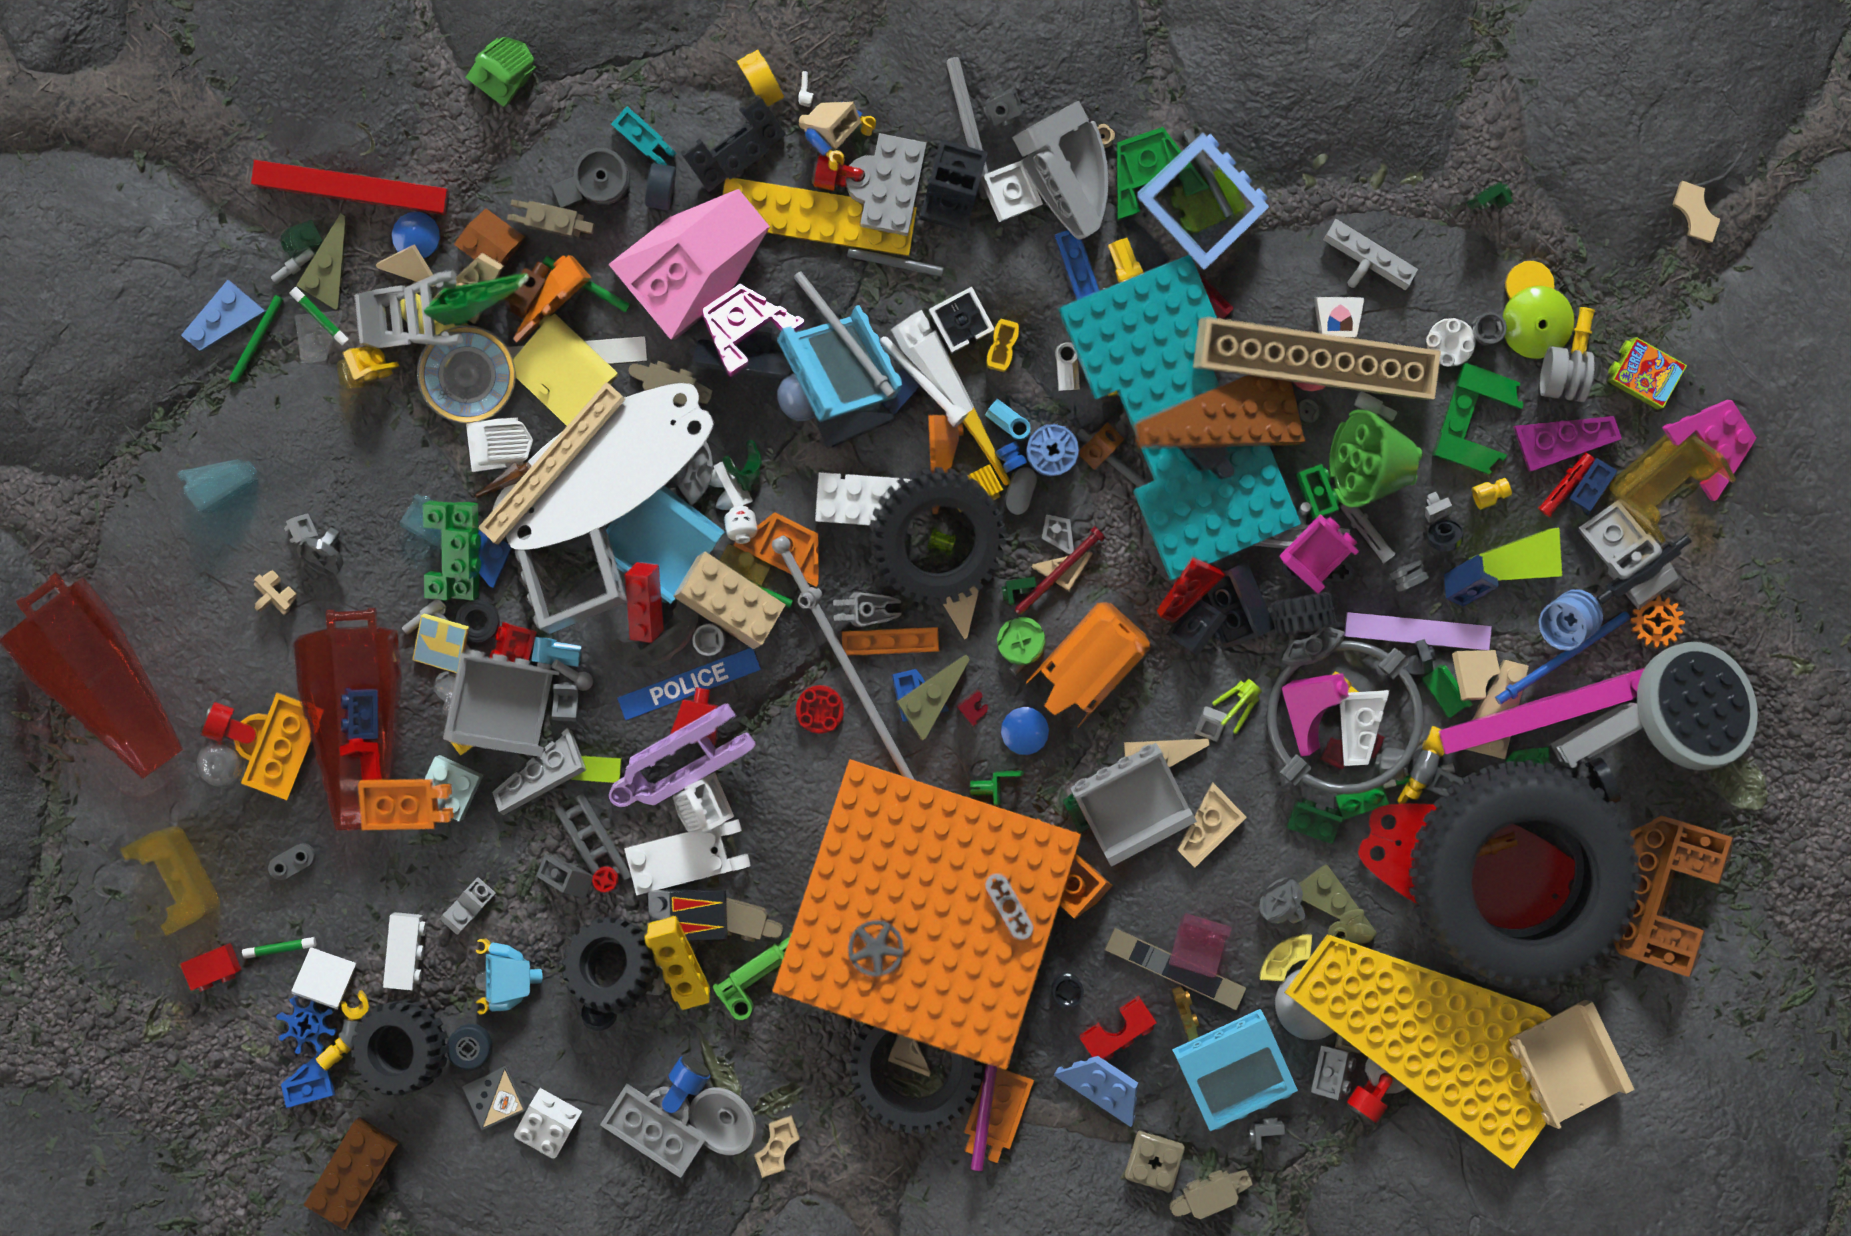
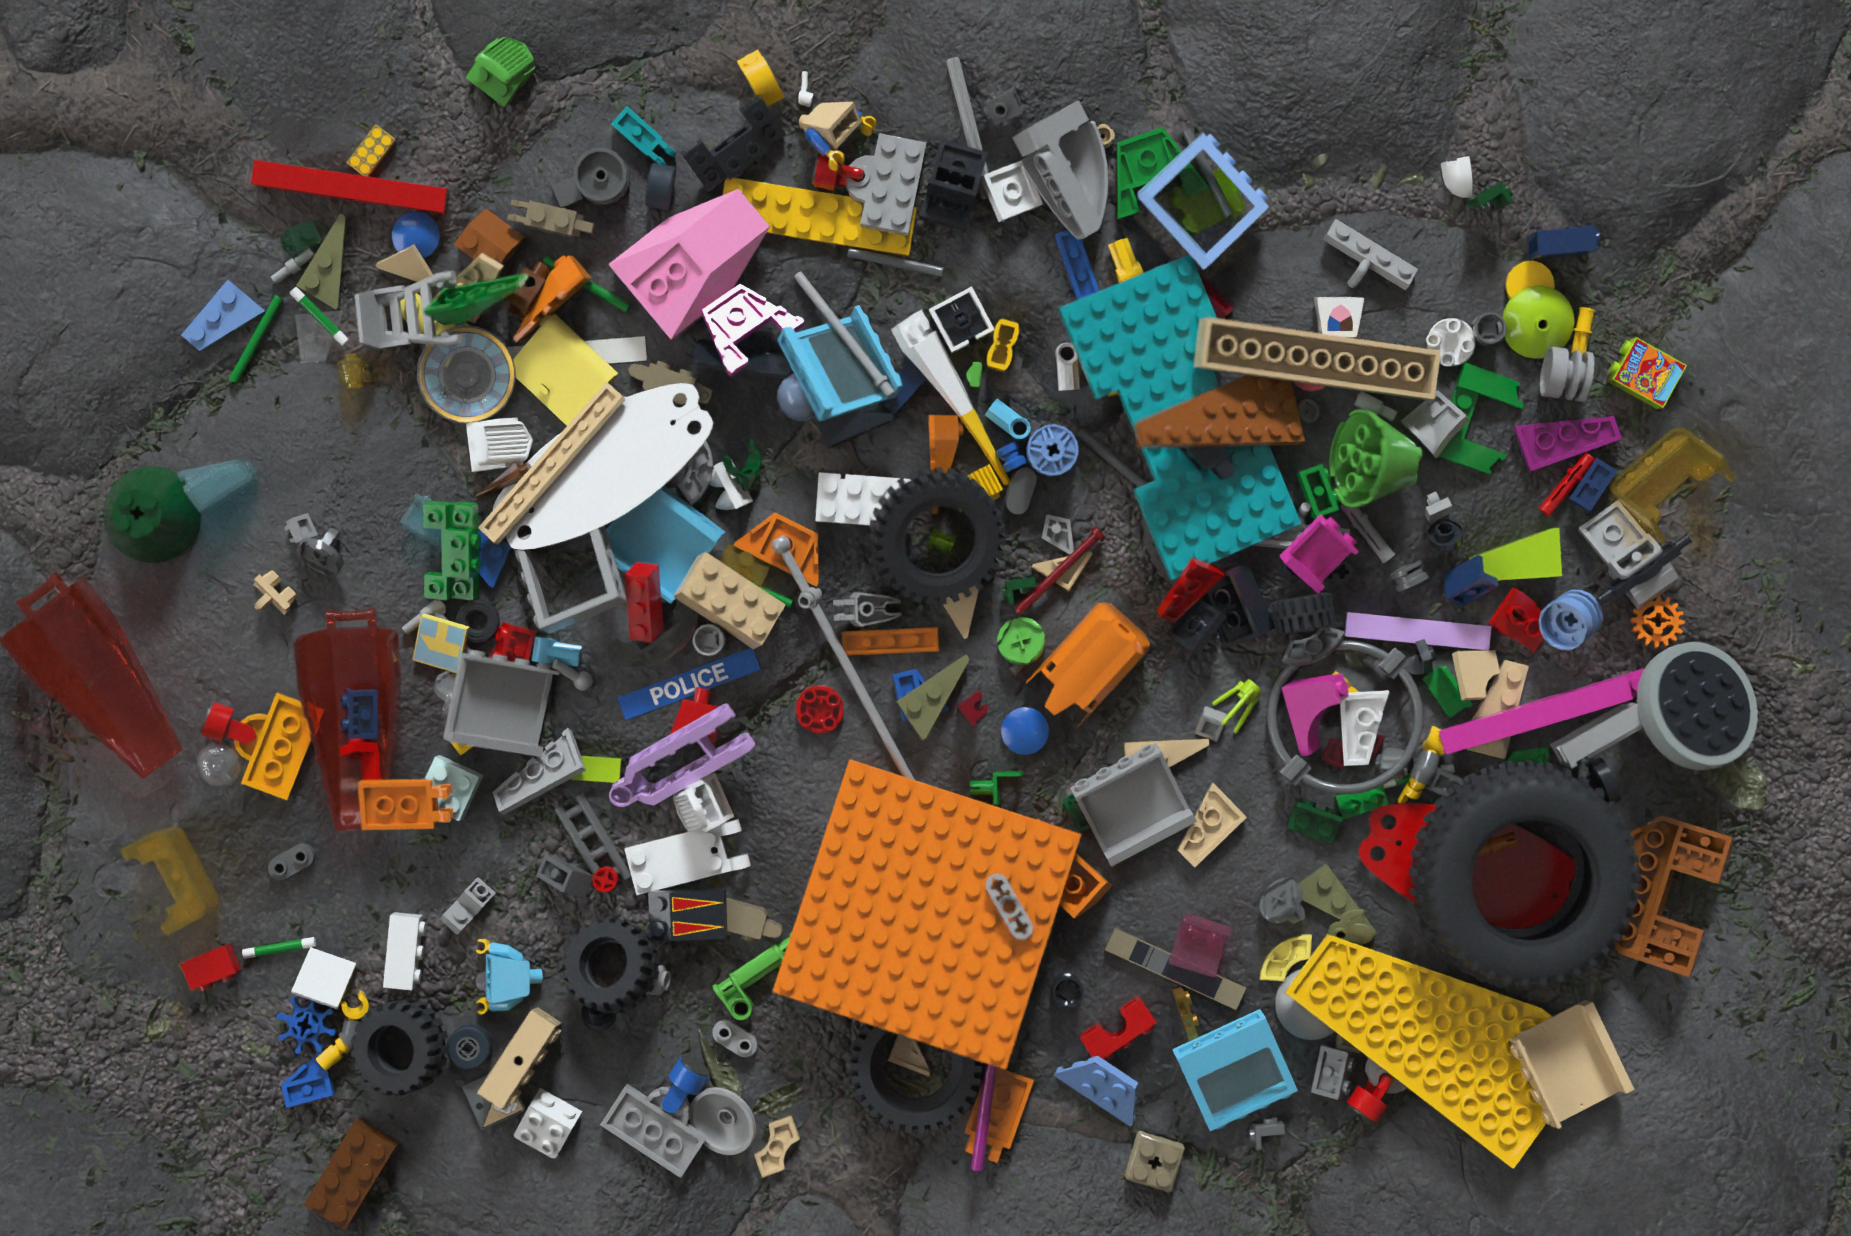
(150, 515): none -> dark green cone
(368, 363): yellow bracket -> none
(371, 151): none -> yellow tile
(510, 1071): none -> tan brick
(565, 702): dark grey bracket -> none
(678, 963): yellow brick -> none
(736, 1036): none -> light grey plate
(740, 524): white head -> none
(875, 948): dark grey wheel -> none
(954, 413): white piece -> none
(974, 375): none -> bright green tile
(1100, 446): dark orange bracket -> none
(1211, 1194): dark tan hinge -> none
(1435, 423): none -> light grey plate
(1458, 177): none -> white brick
(1487, 494): yellow piece -> none
(1513, 690): blue bar -> none
(1518, 619): none -> red piece
(1562, 243): none -> dark blue brick
(1700, 221): tan tile -> none
(1721, 429): dark pink wing -> none

